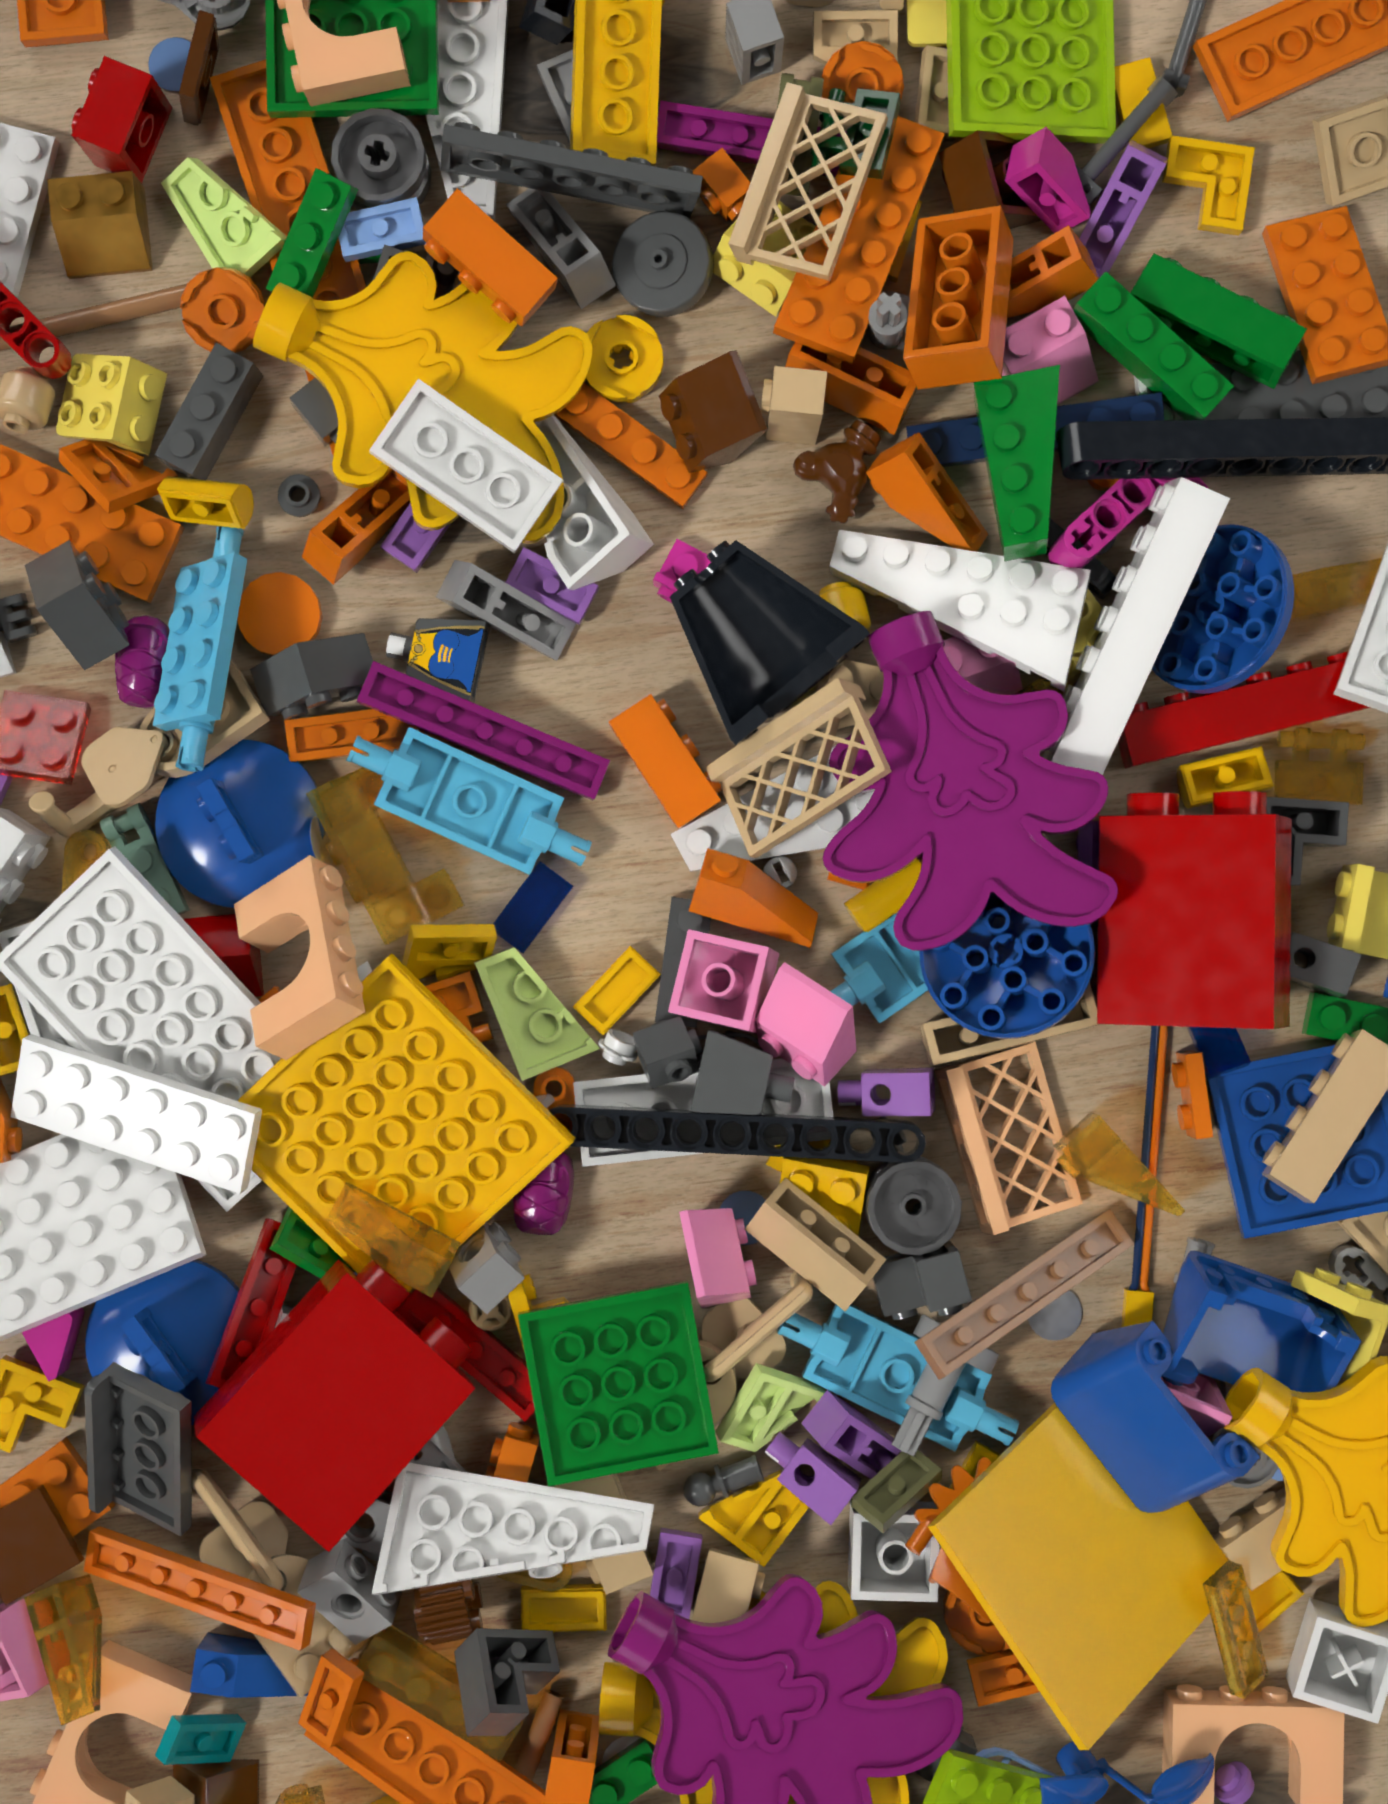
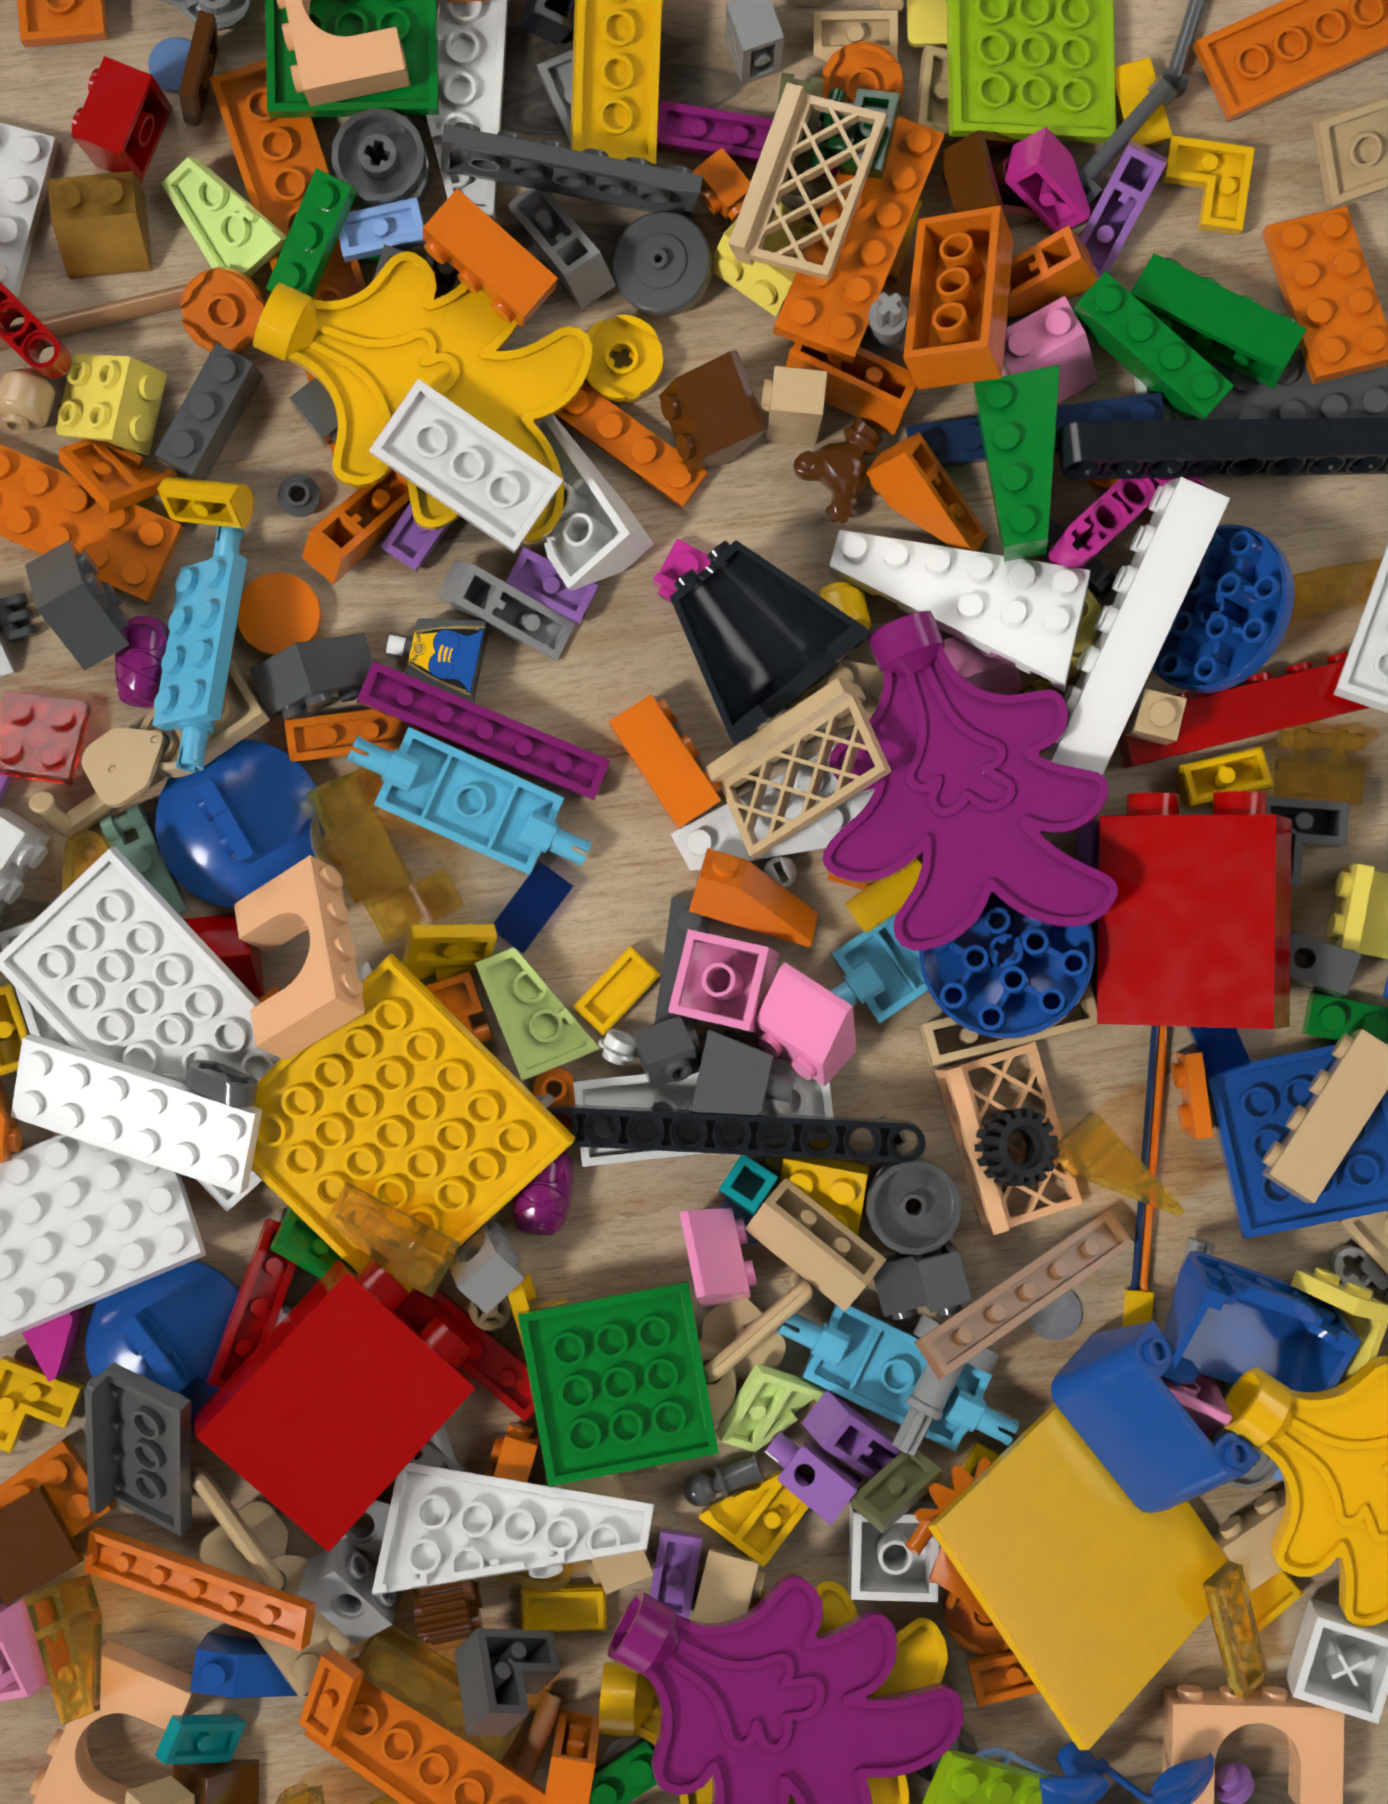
(222, 1083): none -> dark grey beam
(748, 1185): none -> teal brick
(910, 1091): medium lavender torso -> none
(1037, 1147): none -> black tyre
(1156, 717): none -> tan brick

